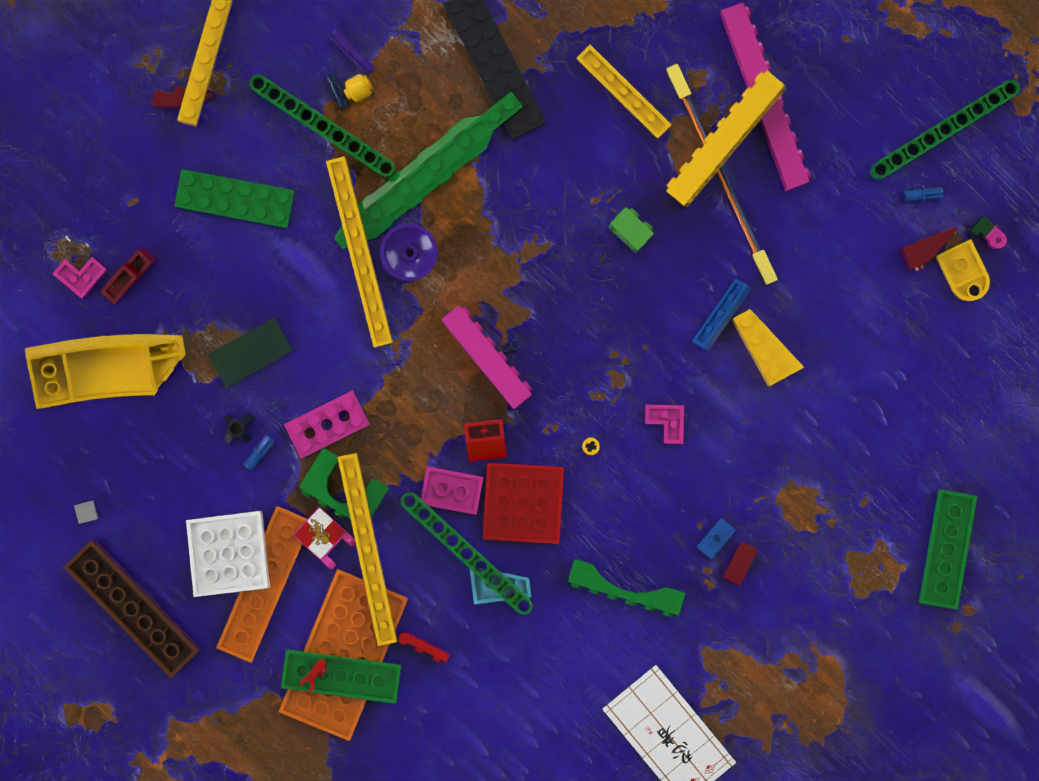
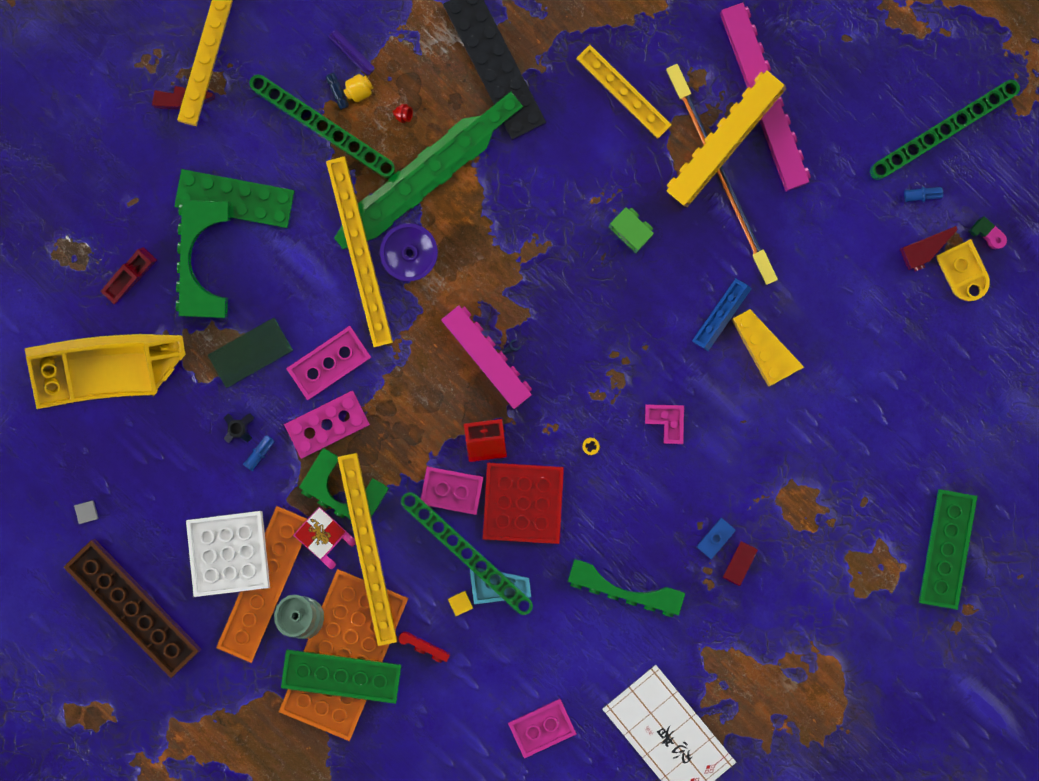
(80, 281): dark pink plate -> none
(194, 298): none -> green arch
(299, 617): none -> sand green wheel
(316, 358): none -> dark pink plate
(319, 670): red plate -> none
(403, 113): none -> red plate
(460, 603): none -> yellow tile
(542, 728): none -> dark pink plate

